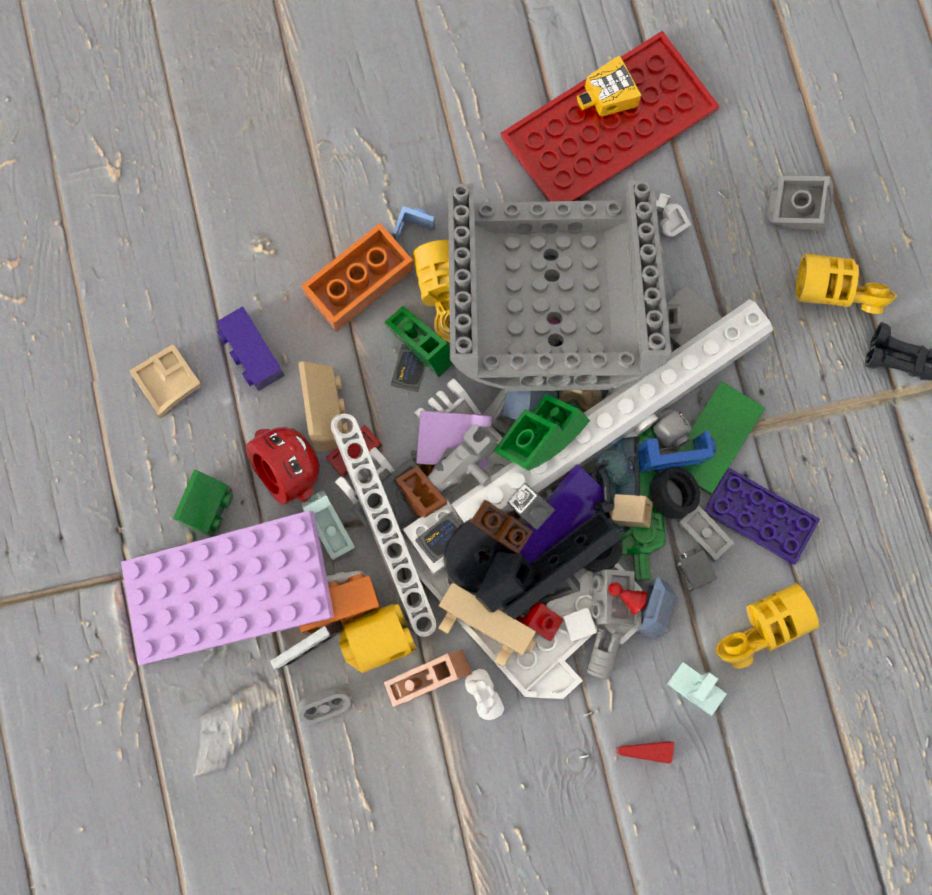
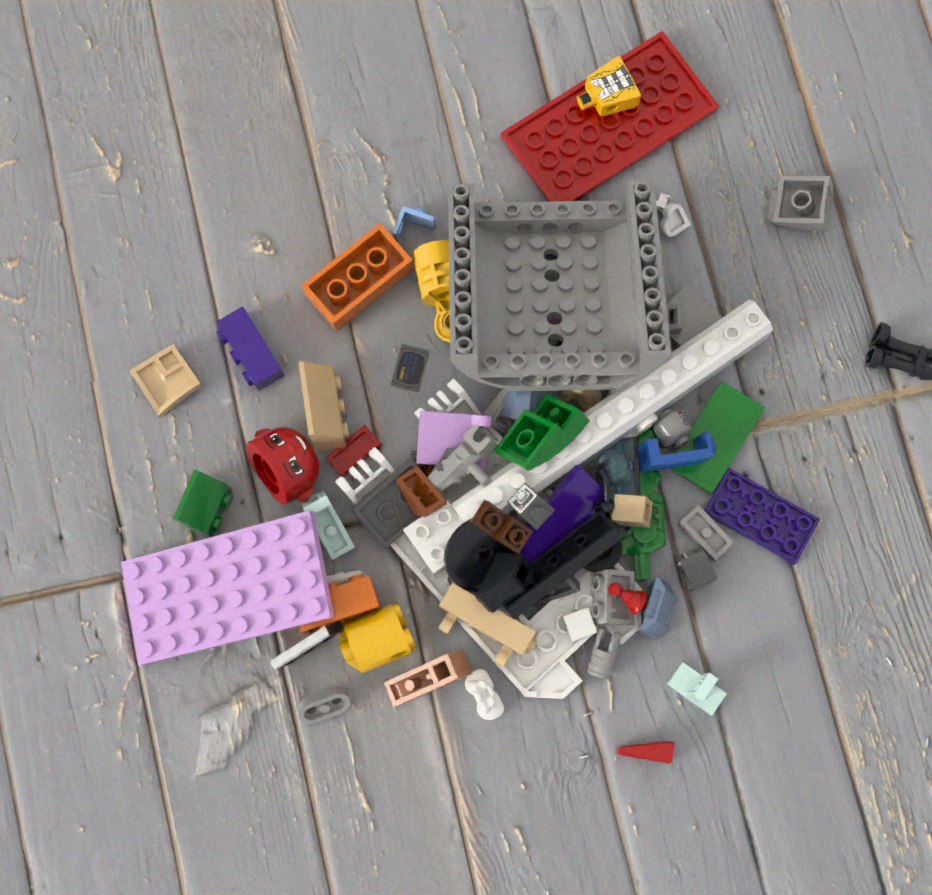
(392, 535): white beam -> none
(421, 340): green slope -> none
(435, 538): sticker -> none
(542, 621): red bracket -> none
(661, 498): black tyre -> none
(773, 622): yellow cylinder -> none
(835, 281): yellow cylinder -> none

